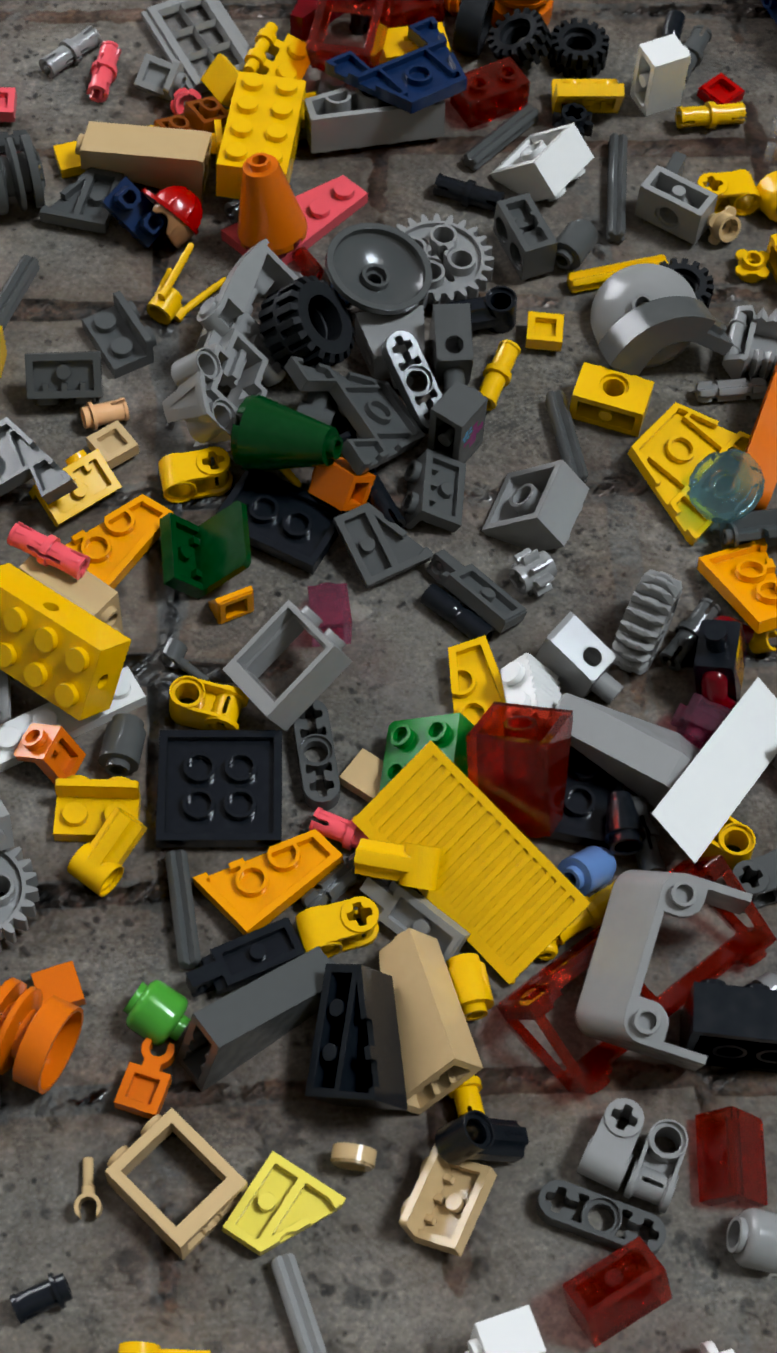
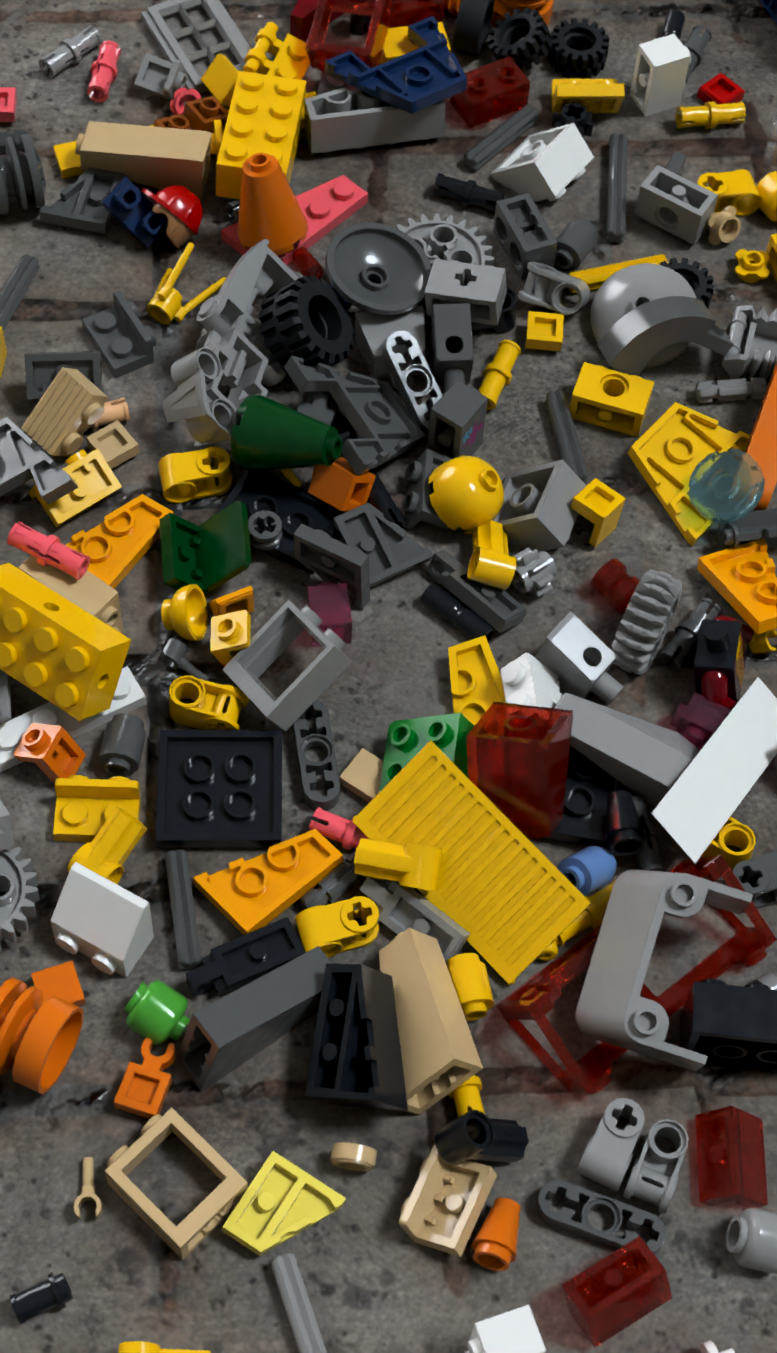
(65, 413): none -> tan brick
(101, 921): none -> white slope
(186, 613): none -> yellow piece
(230, 635): none -> yellow bracket
(267, 539): none -> dark grey bush
(334, 561): none -> dark grey wing
(466, 492): none -> yellow cylinder
(467, 283): none -> light grey brick
(490, 557): none -> yellow piece
(498, 1236): none -> orange cone
(546, 289): none -> light grey piece
(601, 507): none -> yellow panel
(615, 584): none -> clear red wheel

